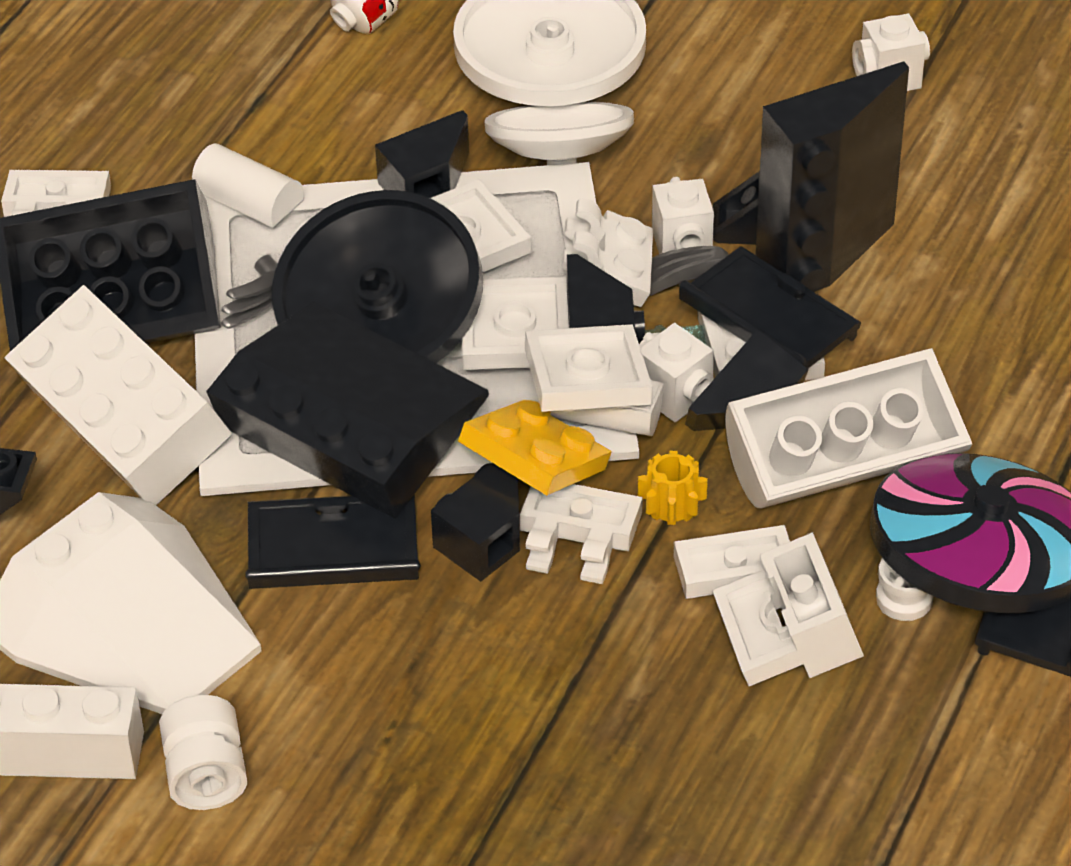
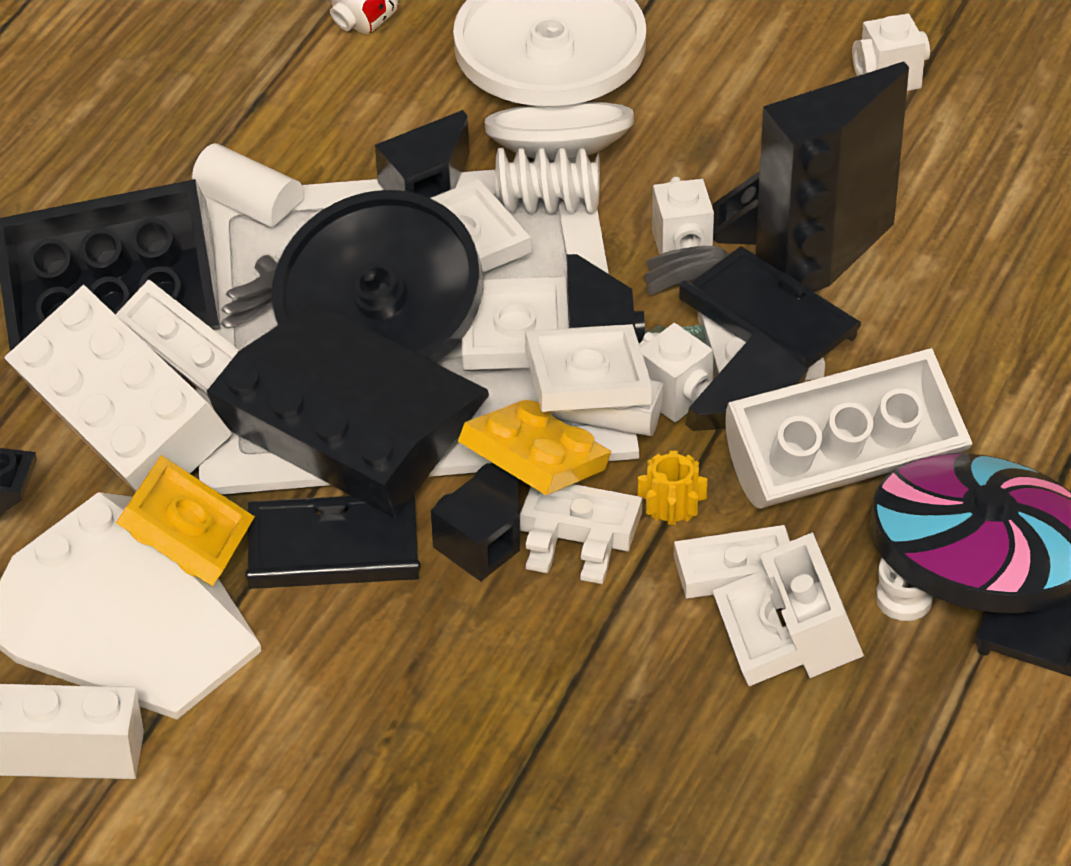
(45, 189): white plate -> none
(177, 336): none -> white tile
(185, 520): none -> yellow plate
(202, 752): white wheel -> none
(547, 180): none -> white piece
(613, 244): white plate -> none

